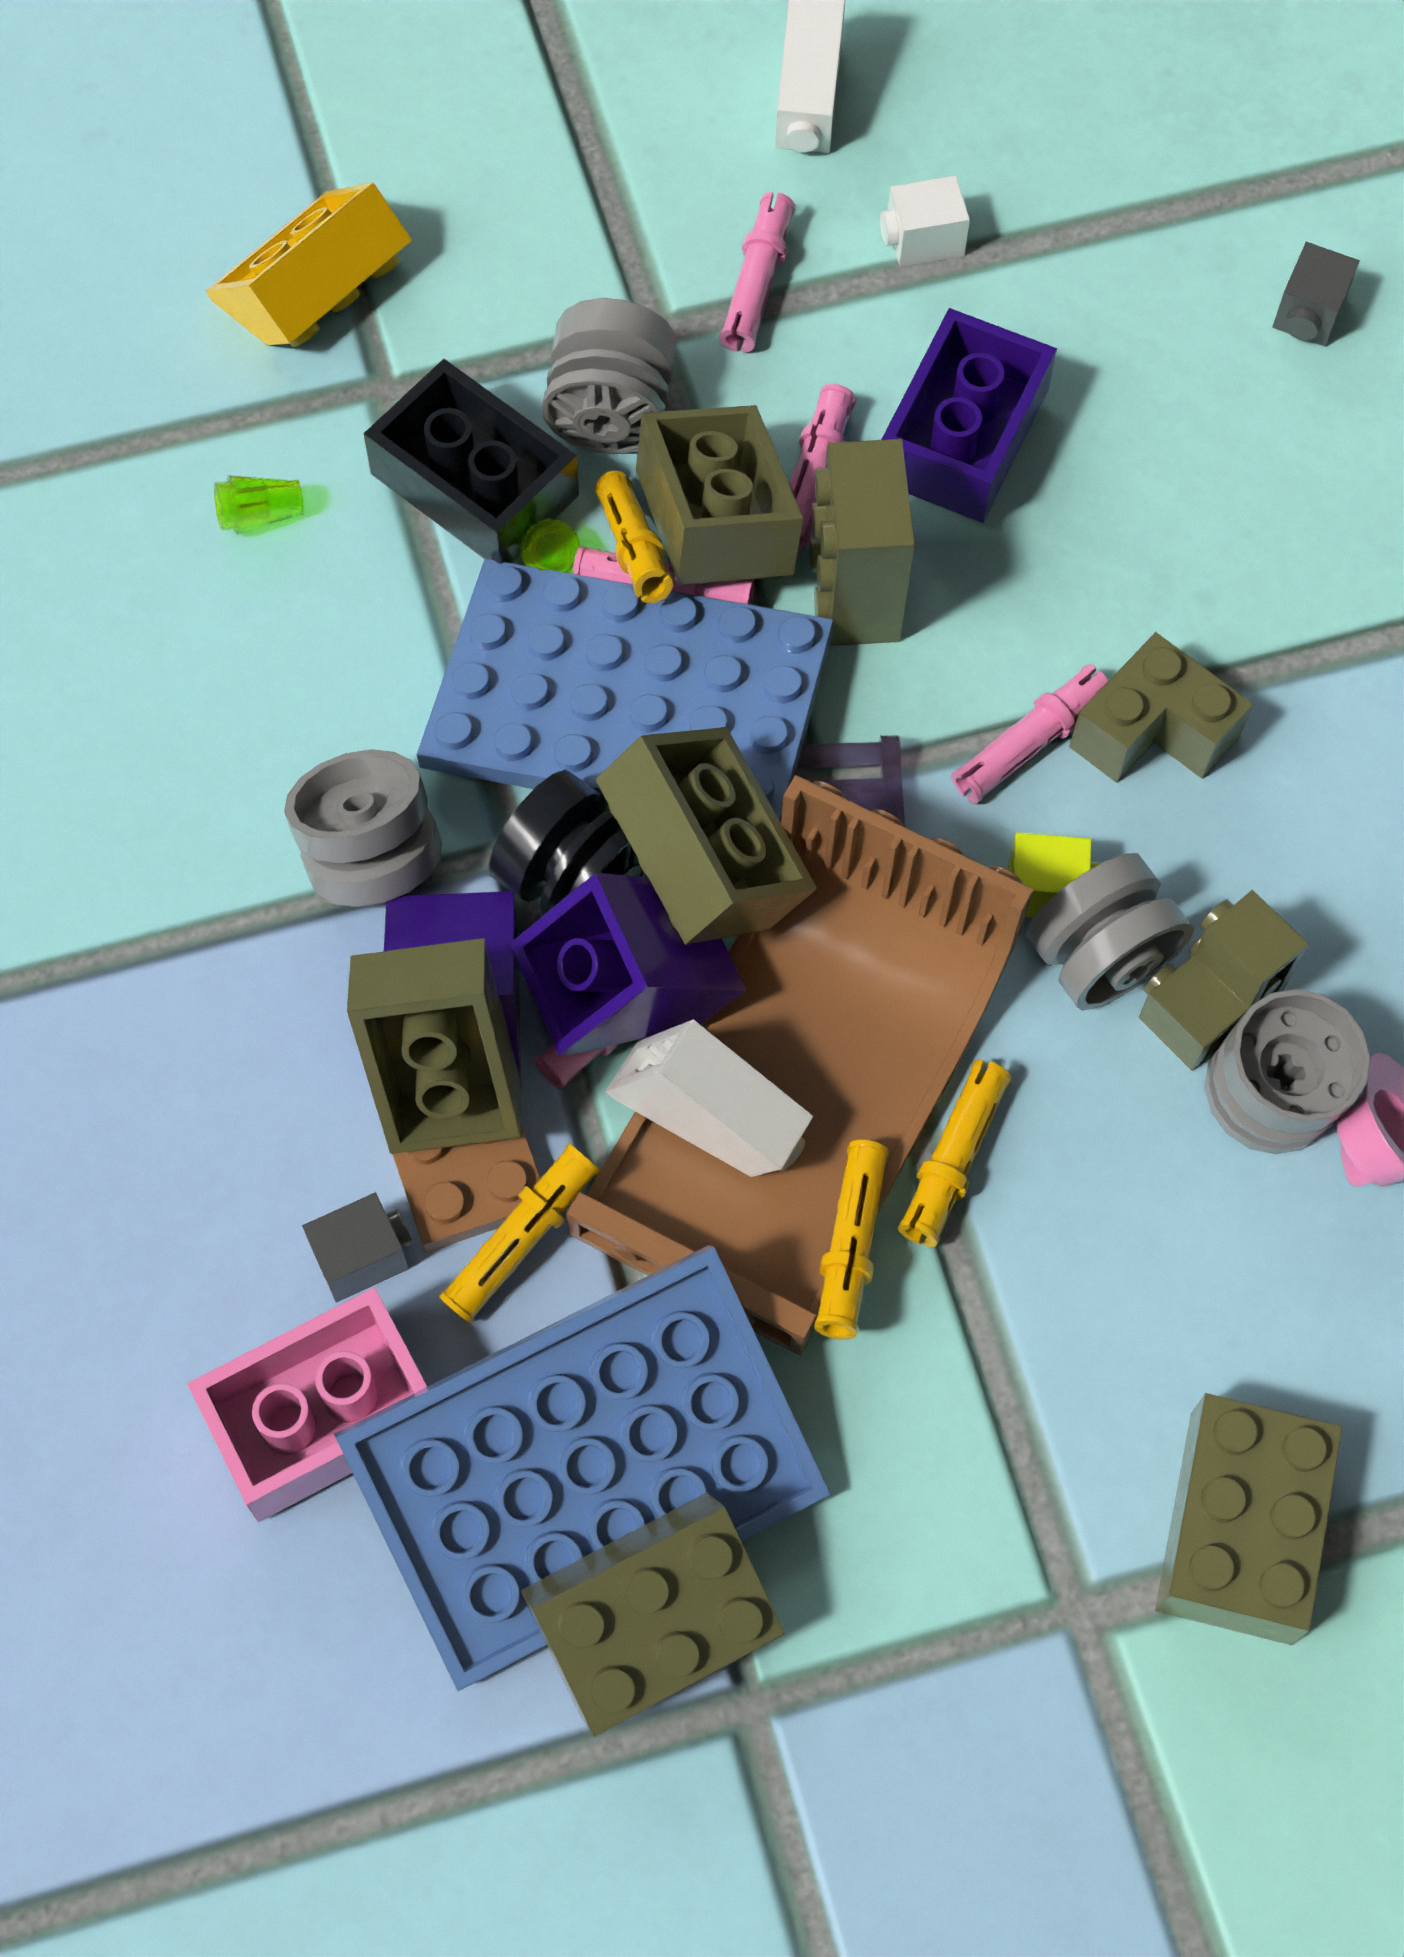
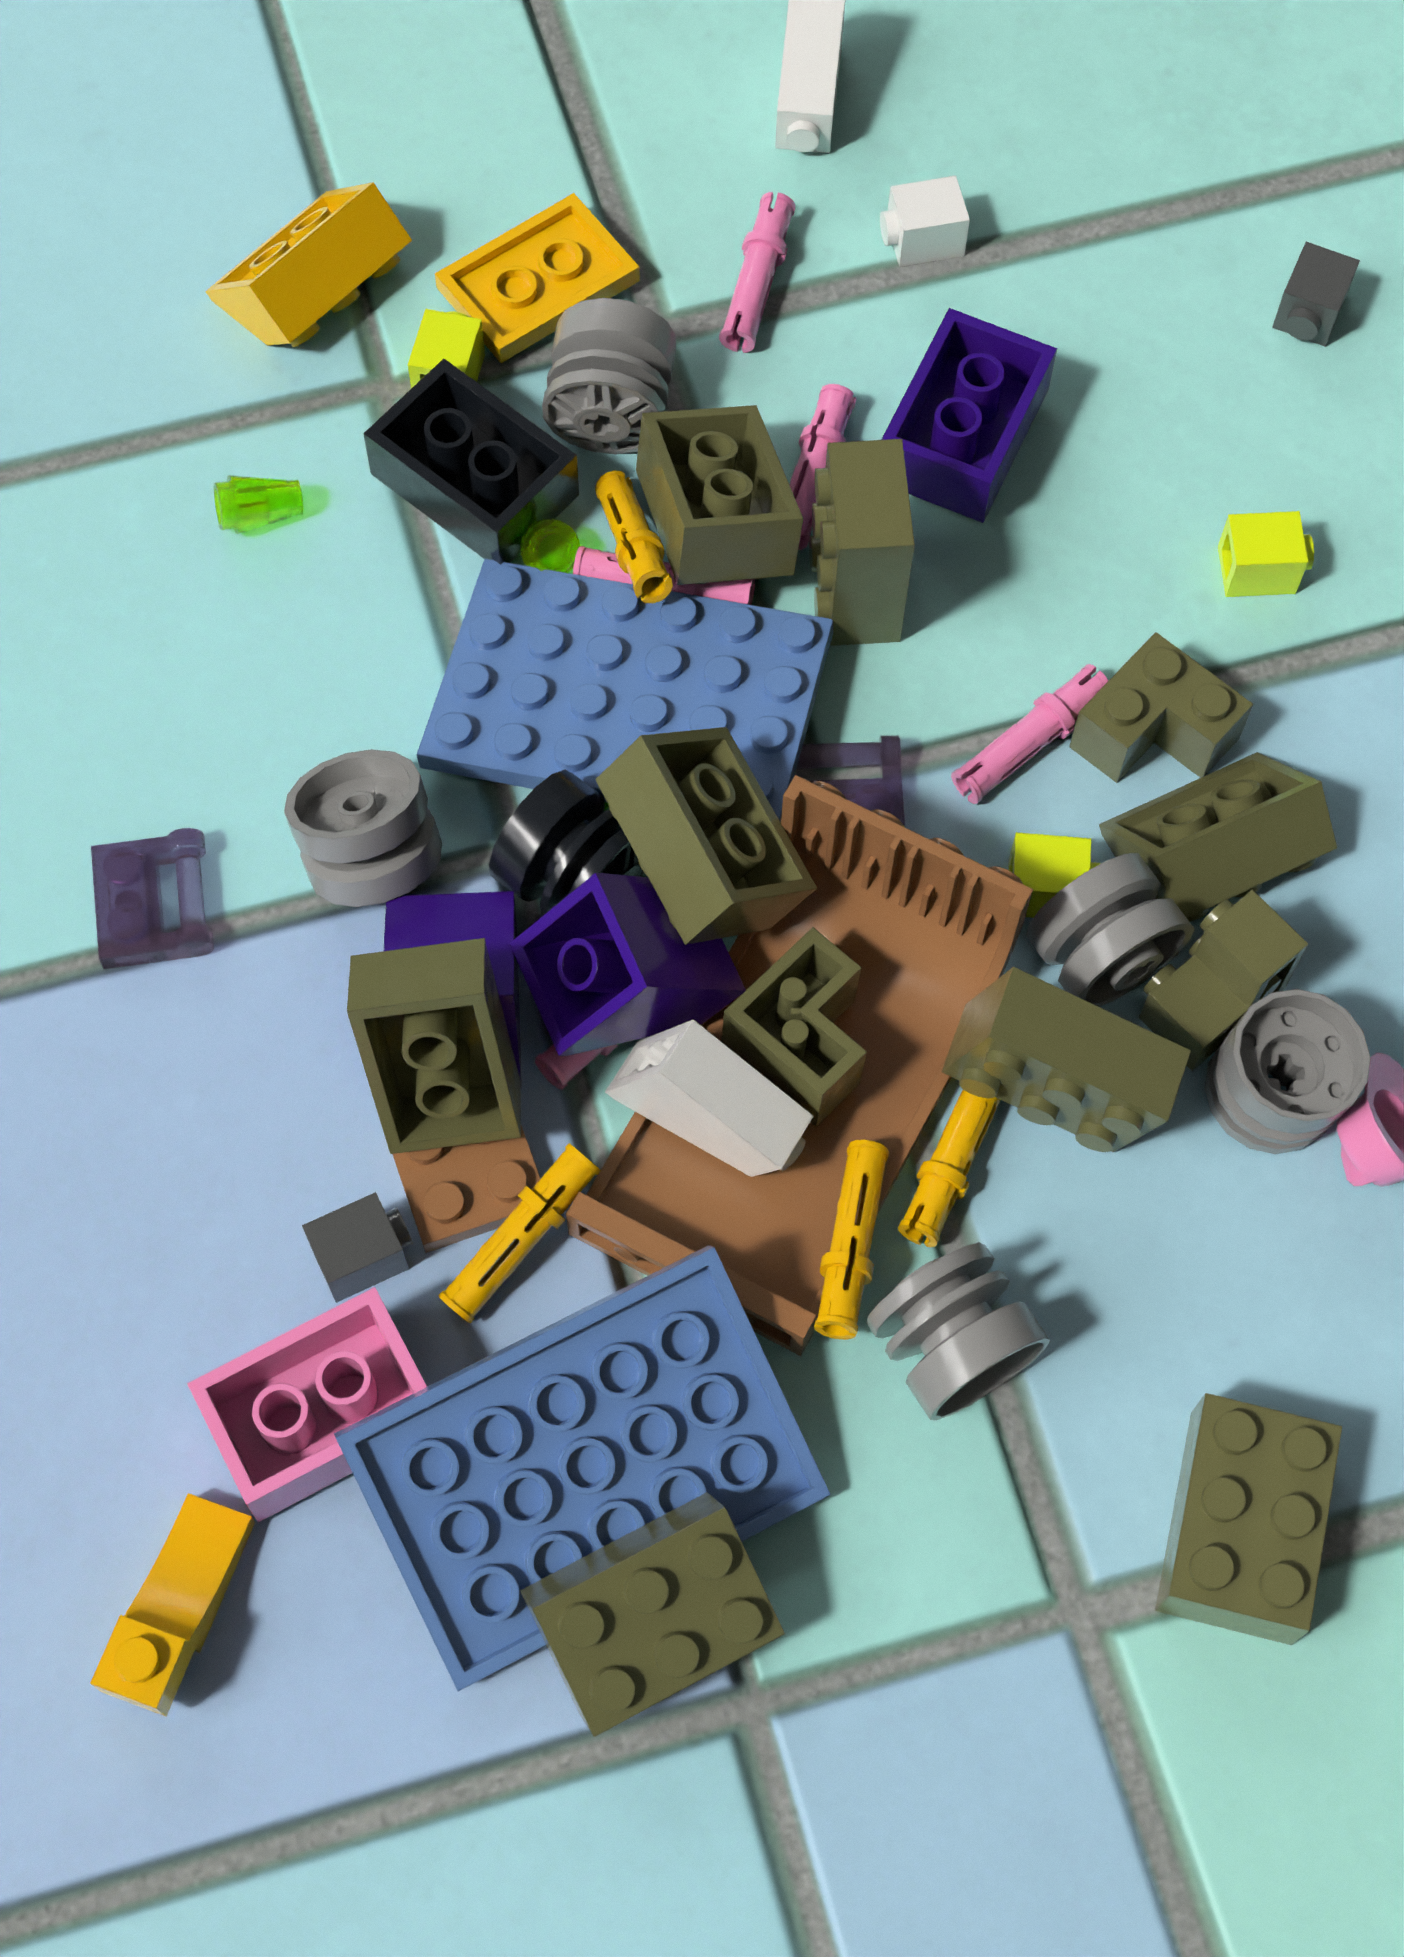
(131, 900): none -> clear purple plate
(174, 1606): none -> yellow slope
(447, 337): none -> neon yellow brick
(535, 274): none -> yellow plate
(788, 1026): none -> olive brick
(950, 1319): none -> light grey wheel
(1065, 1062): none -> olive brick
(1226, 832): none -> olive slope
(1264, 553): none -> neon yellow brick

